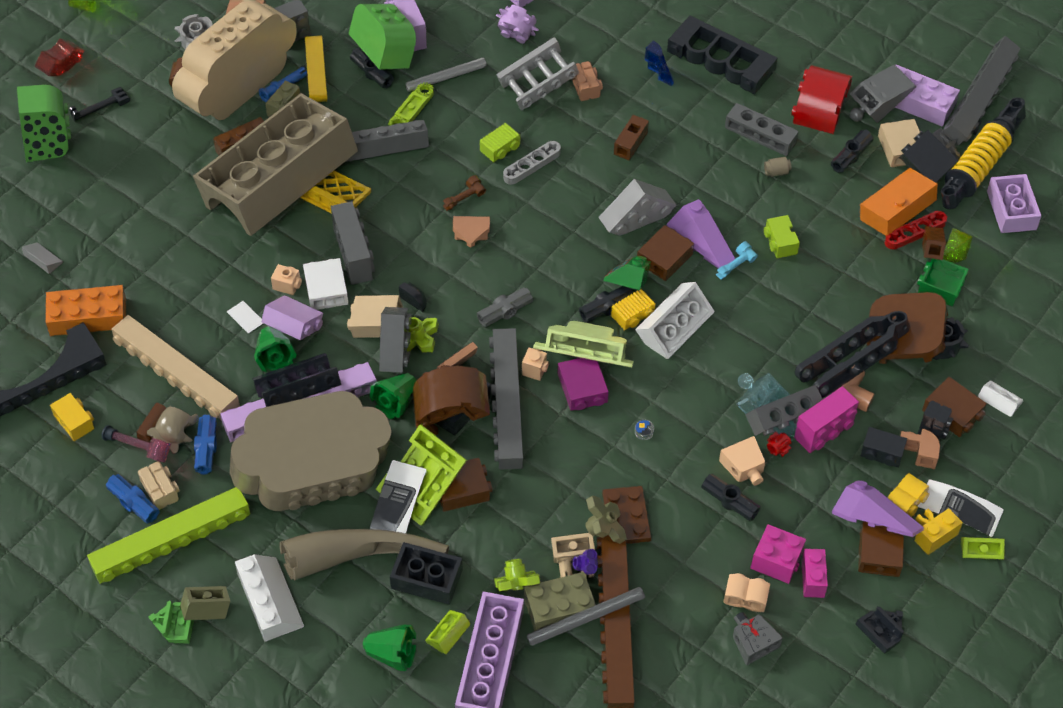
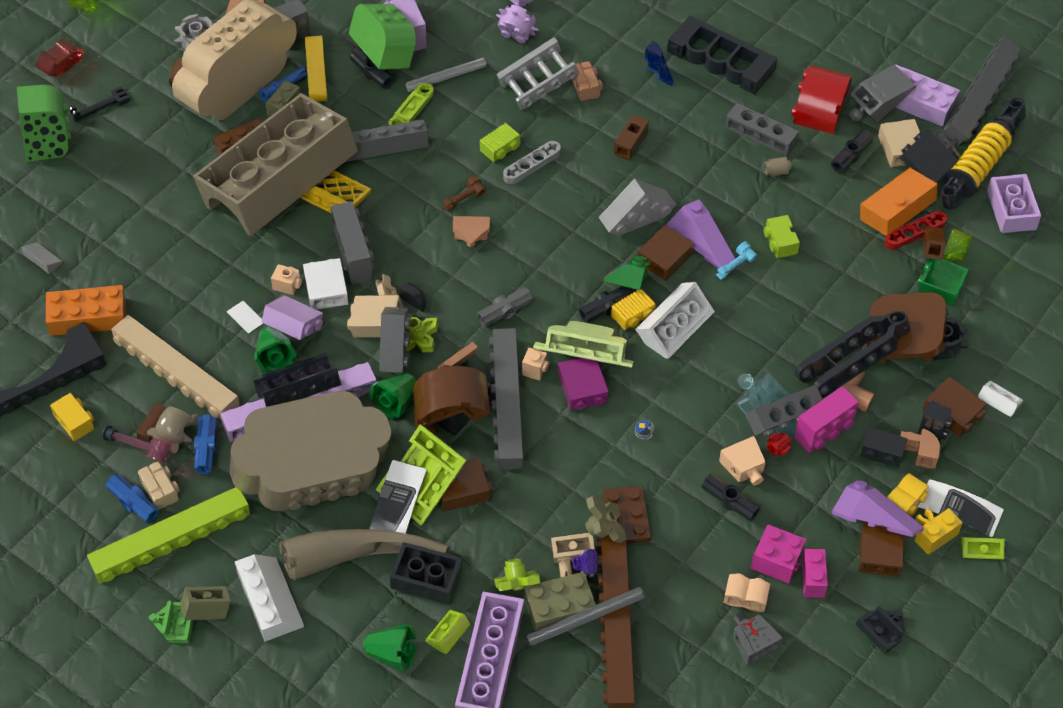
(384, 287): none -> tan plate

